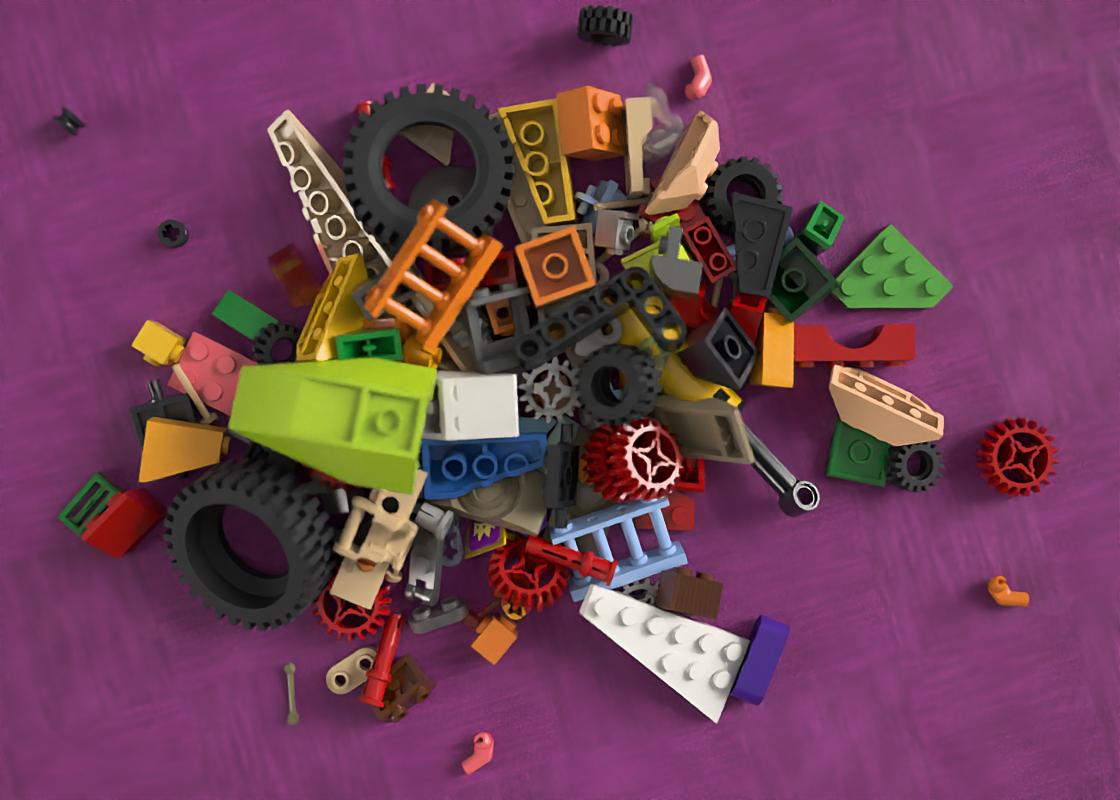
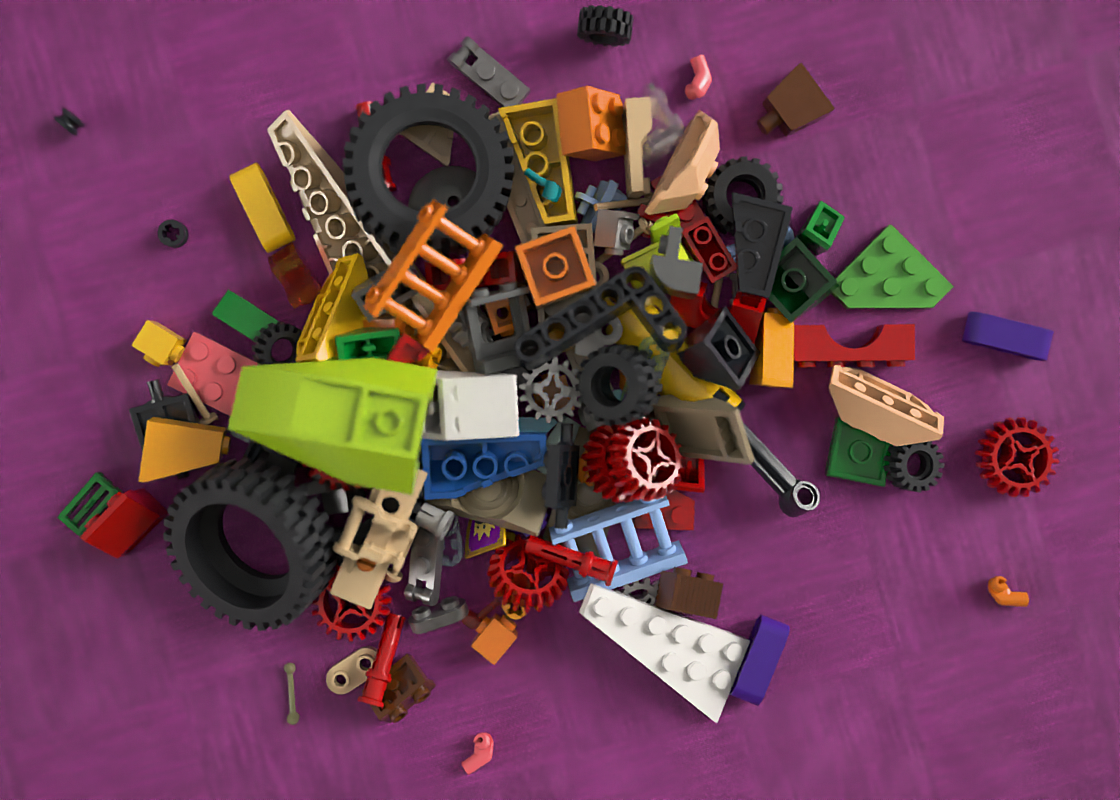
(262, 207): none -> yellow beam
(407, 350): none -> red tile
(489, 74): none -> flat silver plate
(551, 189): none -> teal hand
(794, 104): none -> reddish brown torso
(1007, 336): none -> dark purple beam

